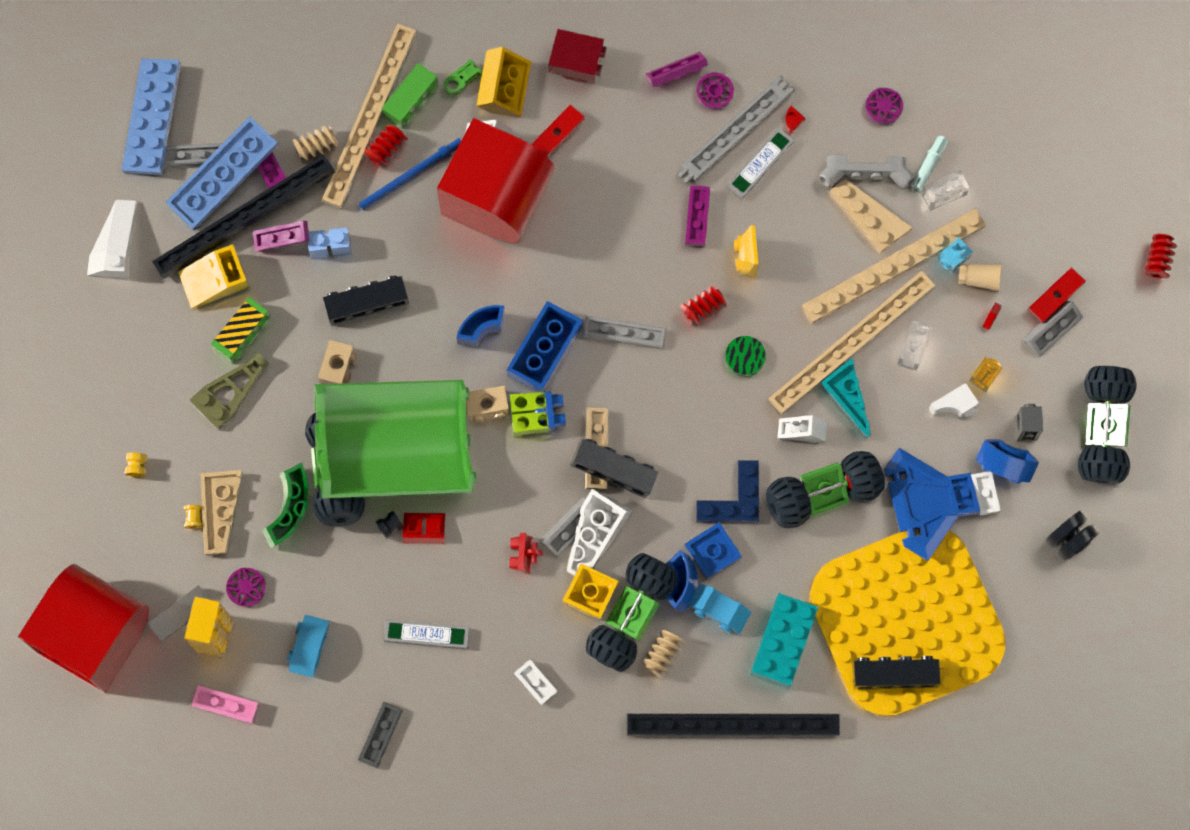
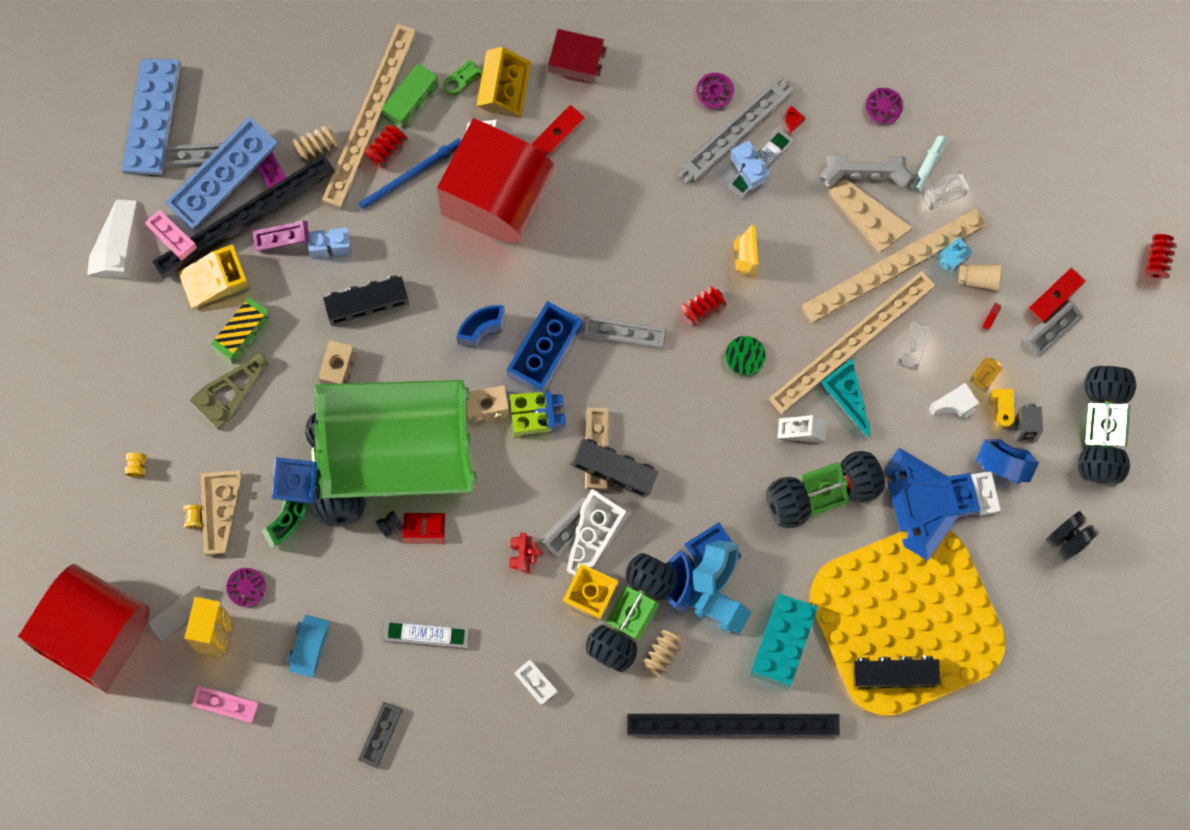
(170, 235): none -> bright pink plate
(294, 480): none -> blue plate
(676, 69): magenta plate -> none
(697, 215): magenta plate -> none
(715, 567): none -> dark azure brick
(741, 511): dark blue plate -> none
(755, 171): none -> light blue piece
(1005, 407): none -> yellow leg

